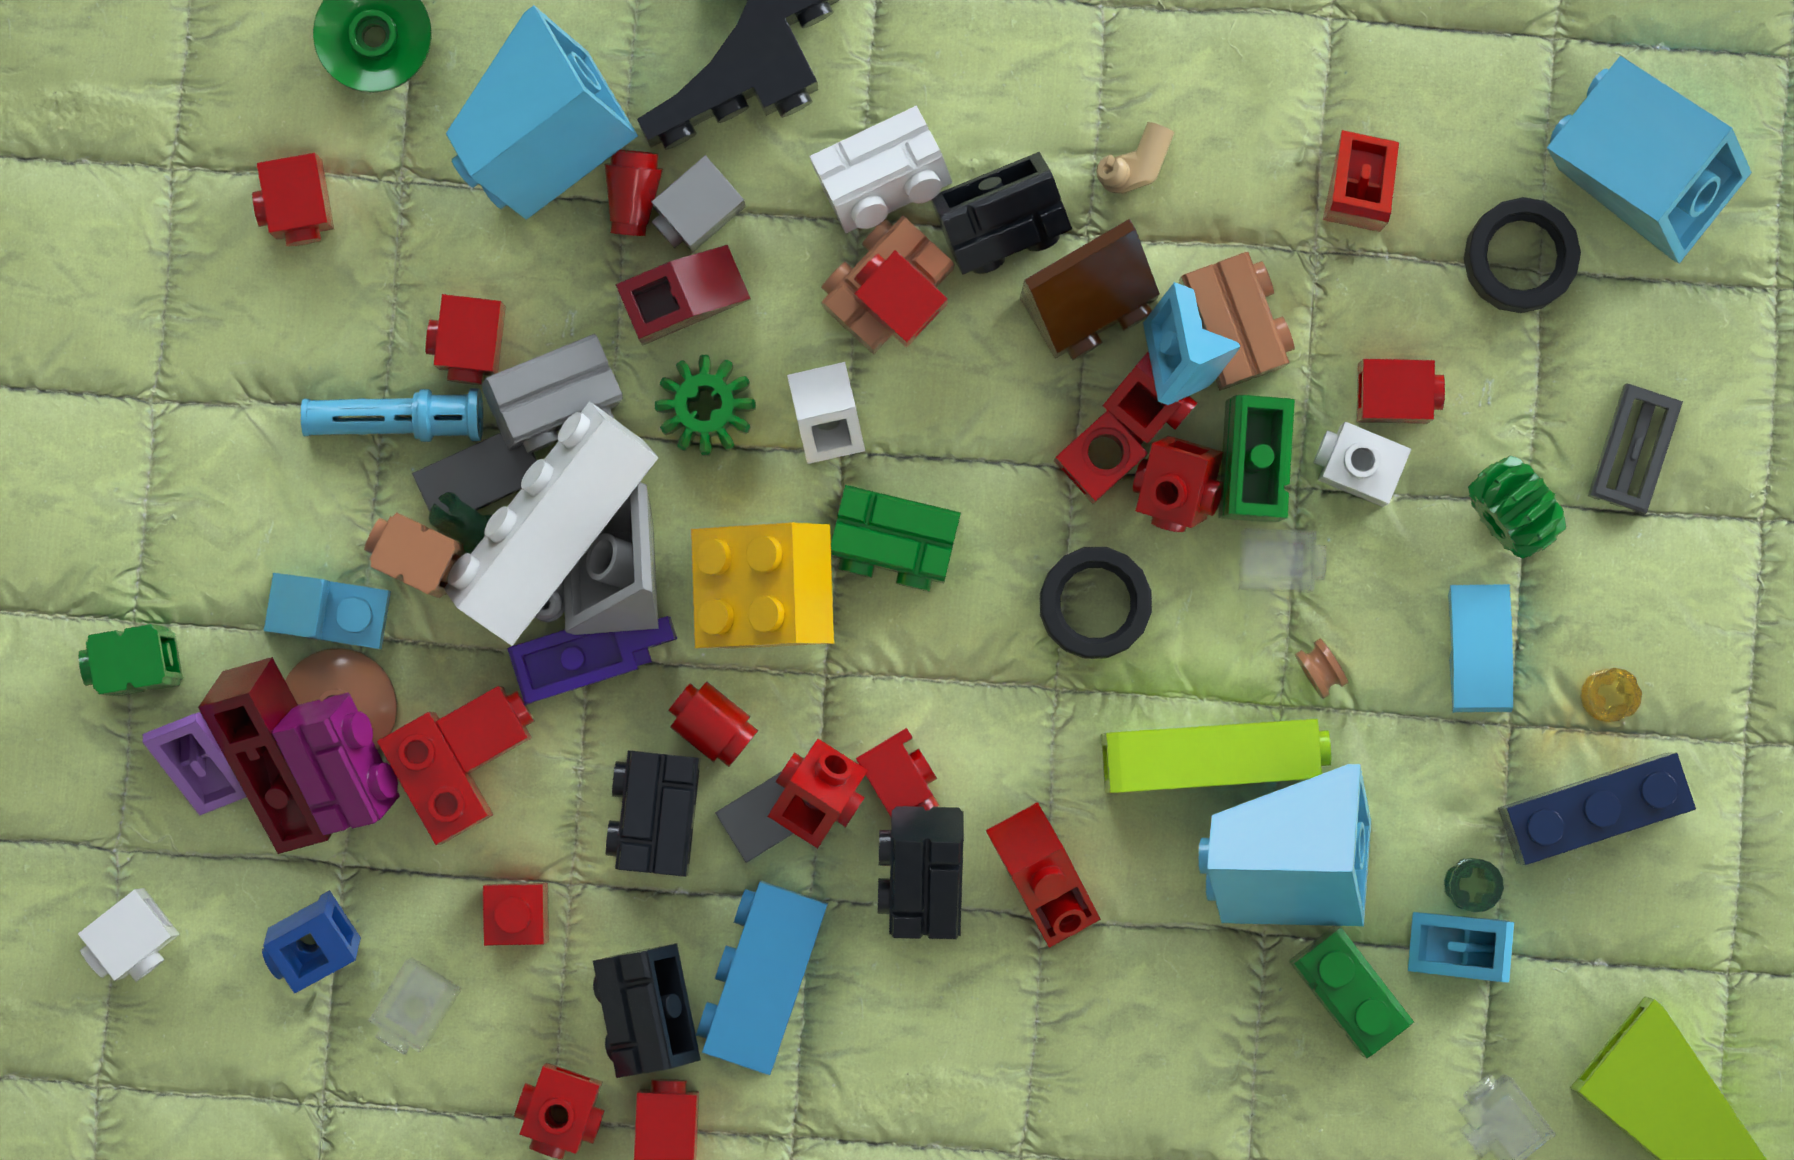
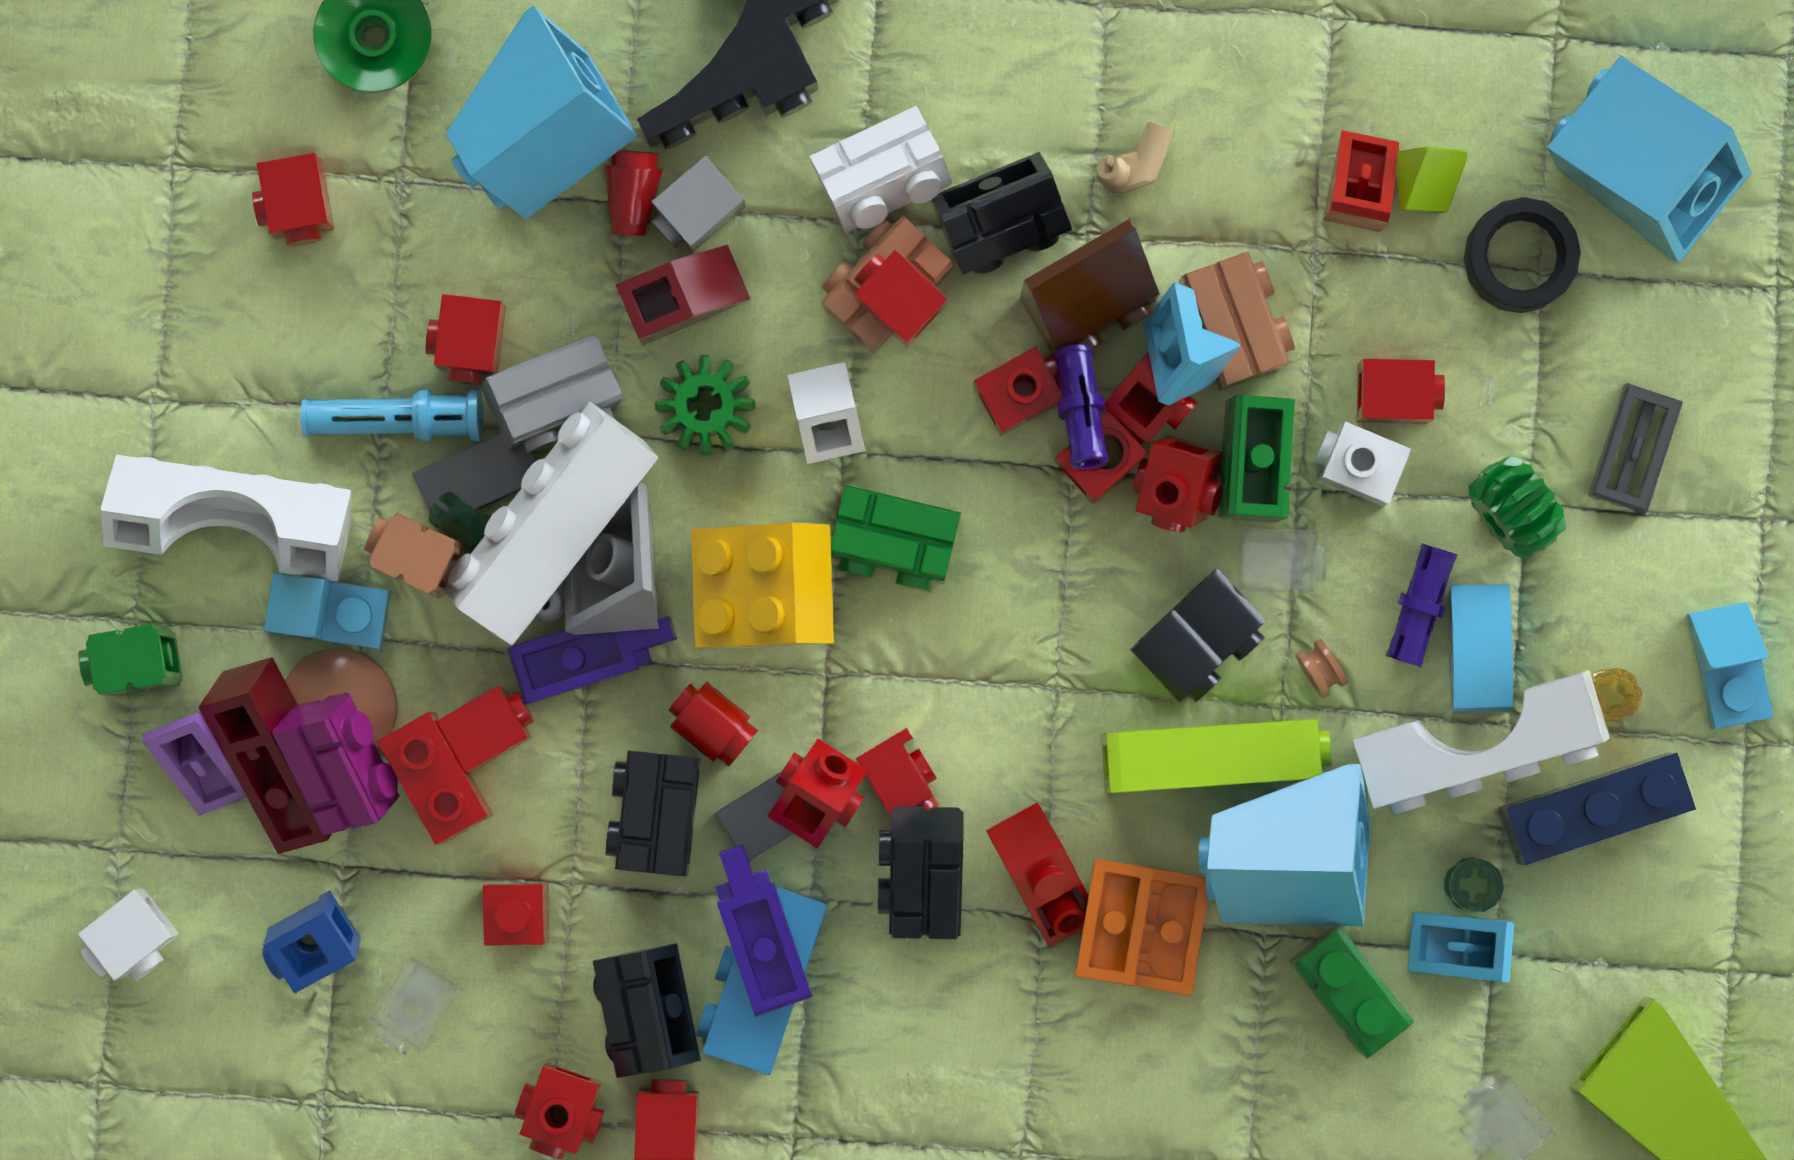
(159, 501): none -> white arch
(760, 935): none -> dark purple hinge
(1019, 389): none -> red brick
(1081, 407): none -> dark purple pin
(1127, 571): black tyre -> none
(1142, 927): none -> orange slope
(1199, 636): none -> black brick
(1410, 762): none -> white arch
(1421, 605): none -> dark purple pin
(1429, 178): none -> lime slope
(1731, 665): none -> medium azure slope

